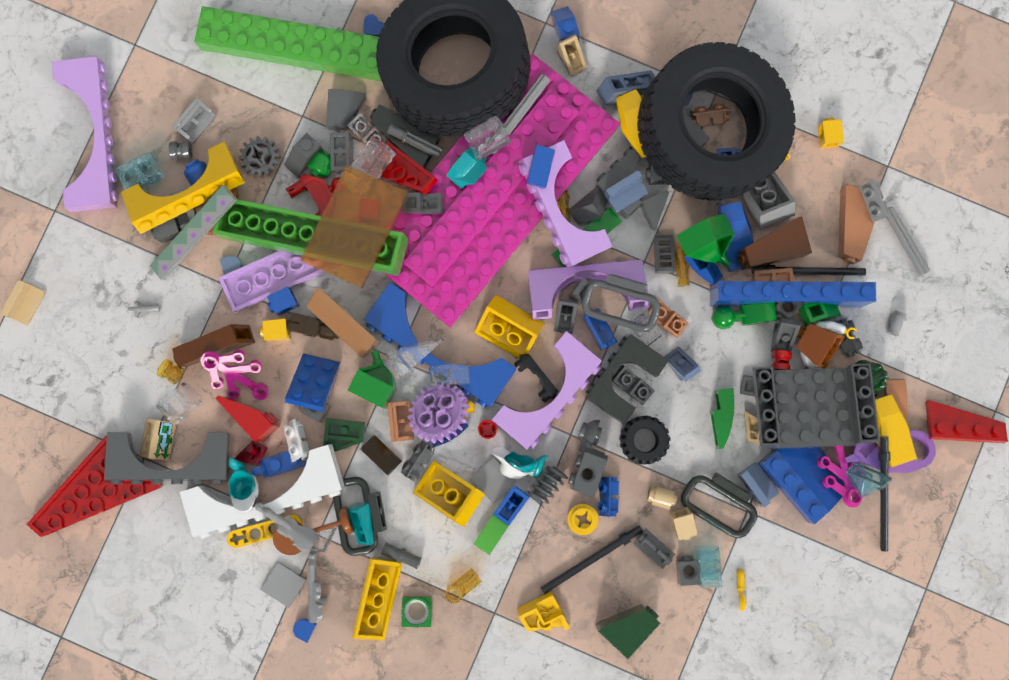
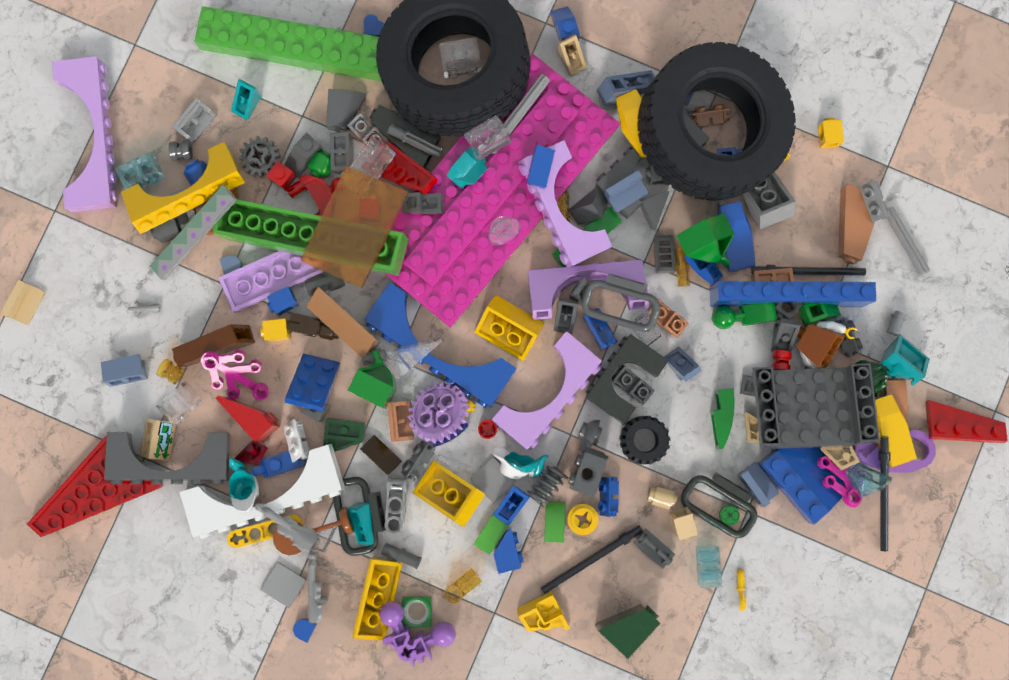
(123, 370): none -> sand blue hinge
(245, 99): none -> teal slope
(281, 175): none -> red brick
(325, 282): none -> dark grey piece
(369, 359): none -> light grey pin
(392, 615): none -> medium lavender piece
(398, 493): none -> light grey piece
(449, 375): clear slope -> none
(460, 58): none -> clear brick
(503, 230): none -> clear piece
(506, 554): none -> blue slope
(527, 361): black piece -> none
(554, 522): none -> bright green slope
(694, 577): dark grey brick -> none
(729, 515): none -> tile
(780, 245): reddish brown slope -> none
(841, 456): none -> tan piece
(905, 361): none -> teal brick

